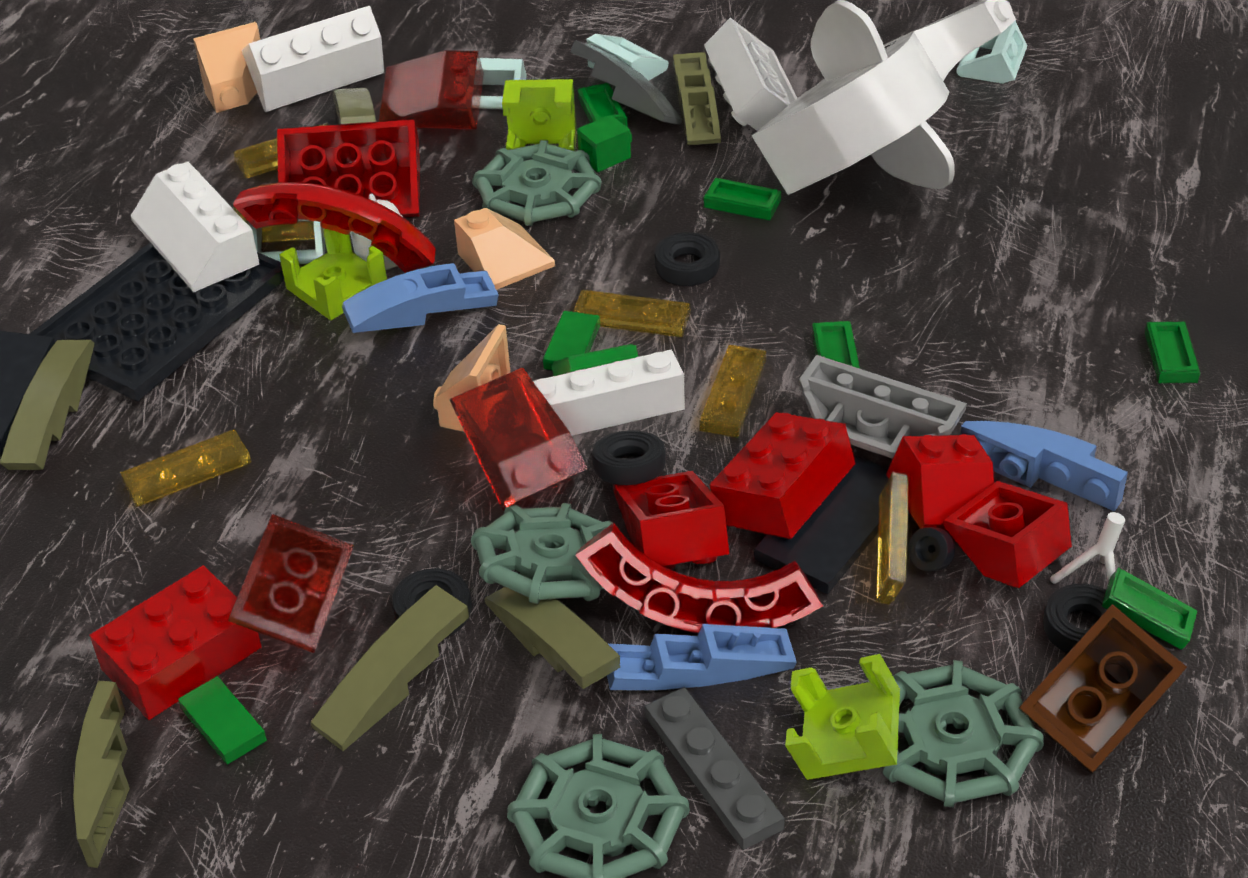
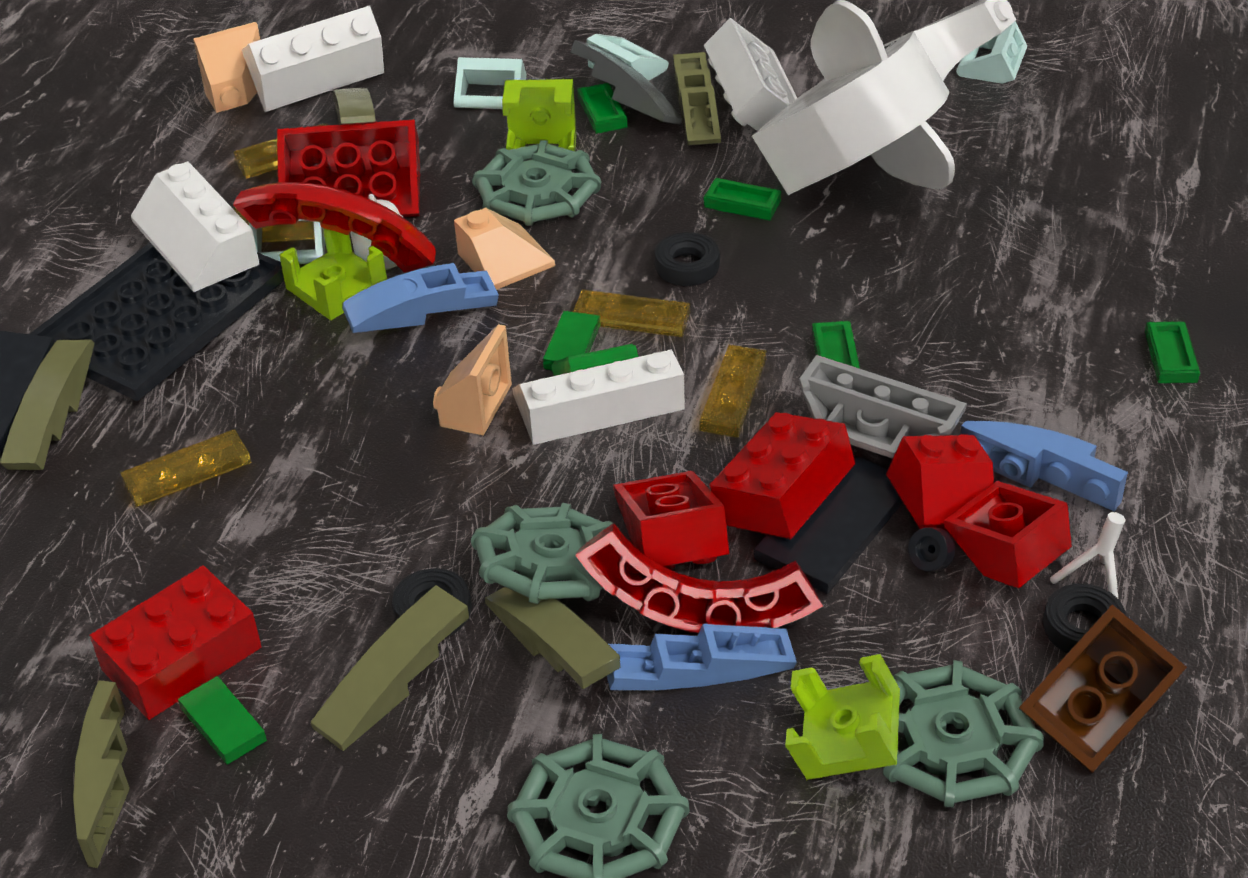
(291, 583): clear red slope -> none
(435, 90): clear red slope -> none
(517, 438): clear red slope -> none
(605, 142): green brick -> none
(629, 471): black tyre -> none
(714, 768): dark grey plate -> none
(892, 538): clear yellow tile -> none
(1150, 608): green tile -> none

